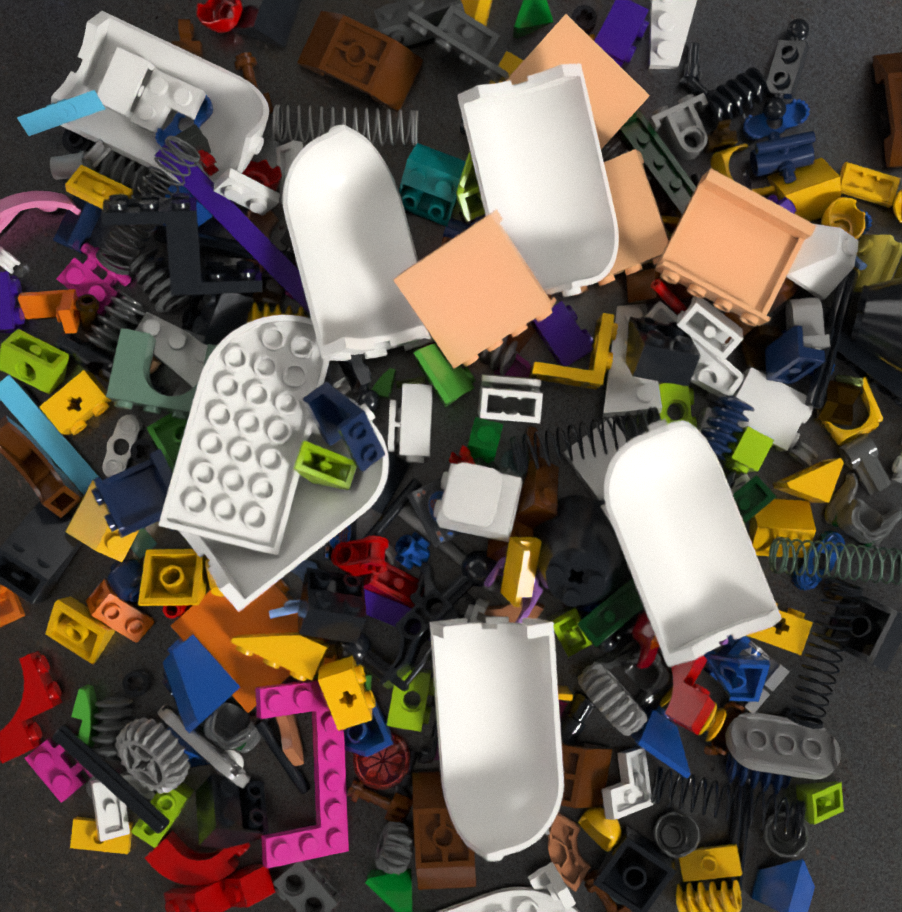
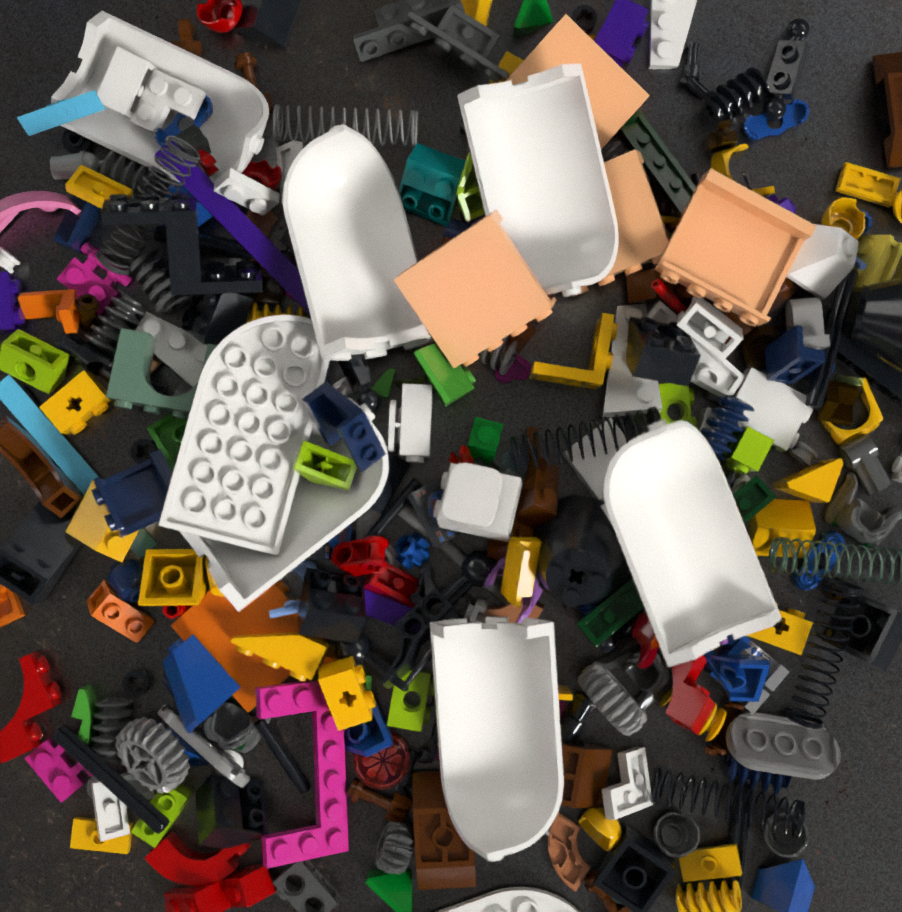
(77, 629): yellow slope -> none
(97, 153): light grey bush -> none
(128, 429): white piece -> none
(291, 738): nougat tile -> none
(361, 58): reddish brown slope -> none
(510, 398): white brick -> none
(549, 879): white bracket -> none
(563, 335): dark purple brick -> none
(567, 632): lime slope -> none
(662, 740): blue slope -> none
(683, 122): light grey pin -> none
(783, 155): dark blue pin -> none
(812, 190): yellow slope -> none
(821, 800): lime slope -> none

